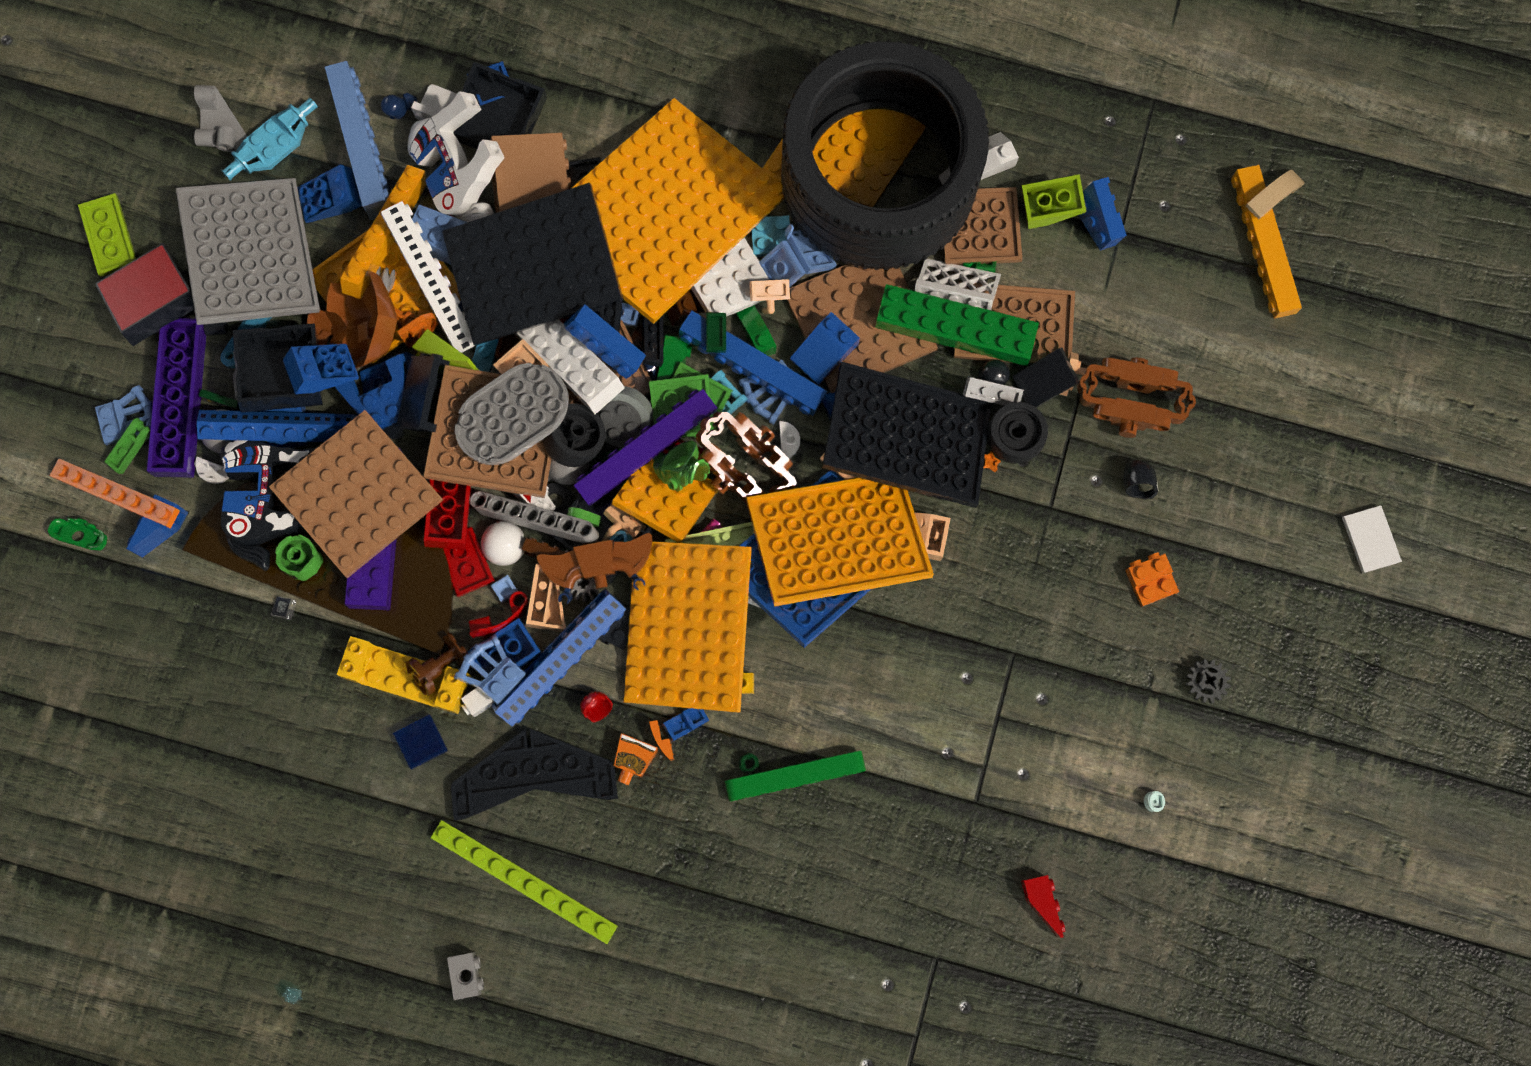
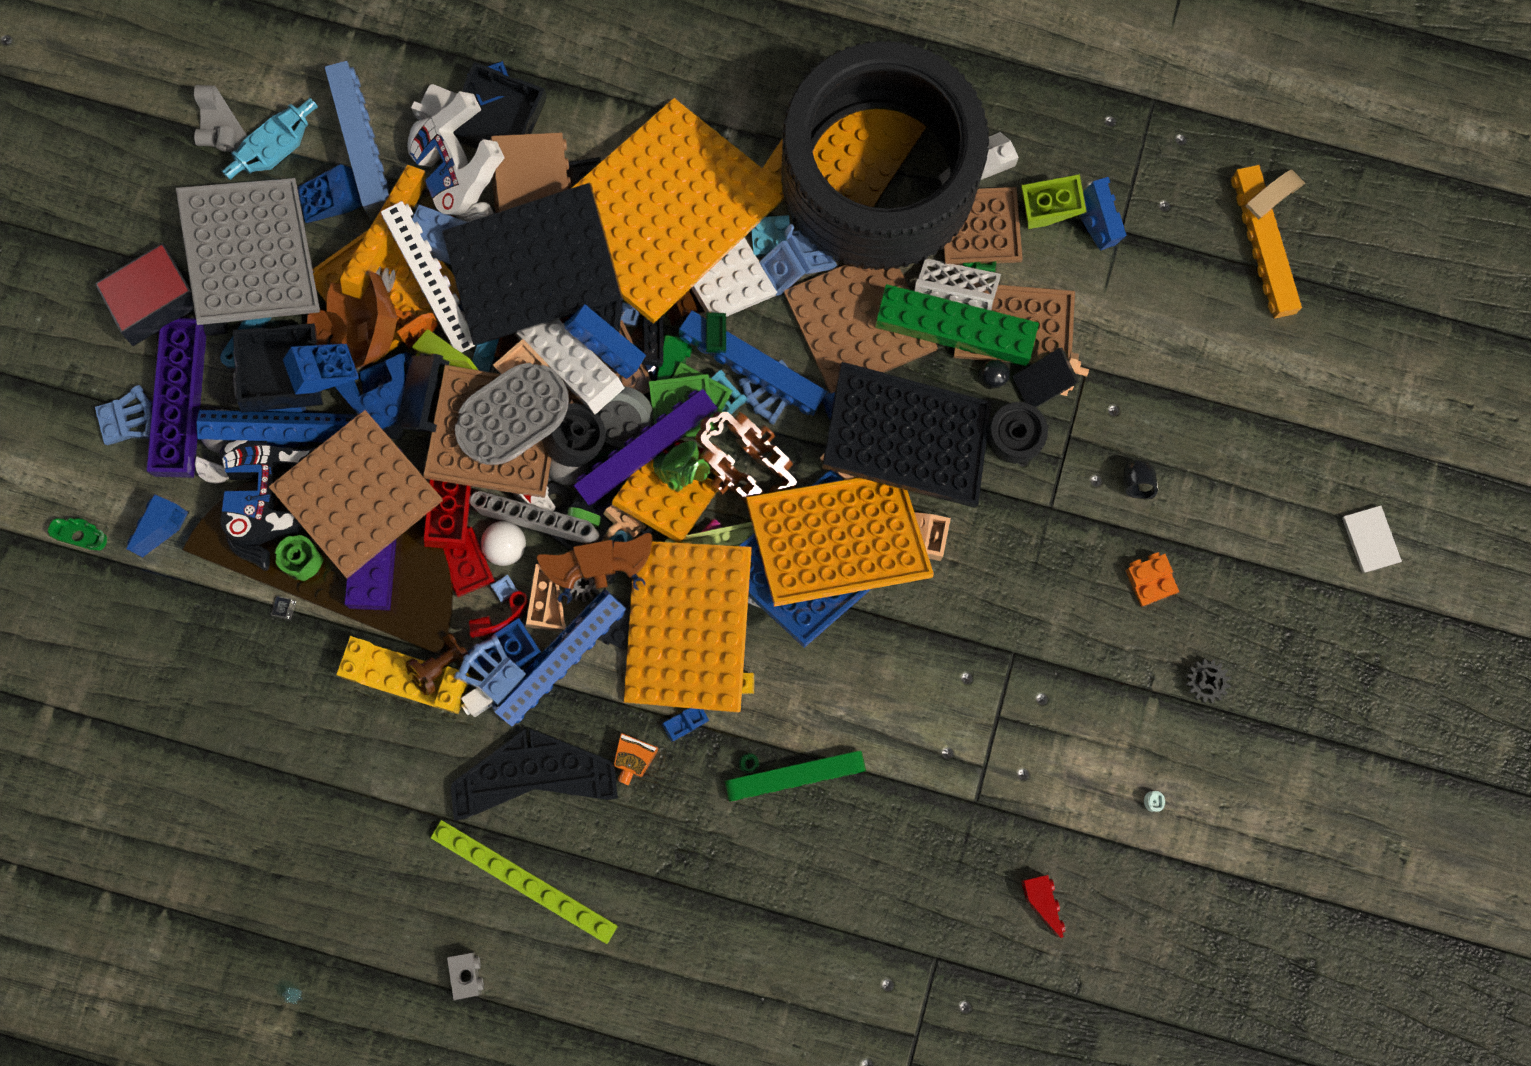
(107, 234): lime plate -> none
(115, 493): orange plate -> none
(128, 446): bright green plate -> none
(219, 400): dark green tile -> none
(396, 106): dark blue piece -> none
(420, 742): clear blue plate -> none
(534, 548): reddish brown piece -> none
(596, 706): red hair -> none
(665, 745): orange slope -> none
(756, 330): green slope -> none
(769, 291): light nougat plate -> none
(789, 439): white plate -> none
(825, 348): blue slope -> none
(991, 391): light grey plate -> none
(991, 462): orange piece -> none
(1138, 377): dark orange piece -> none

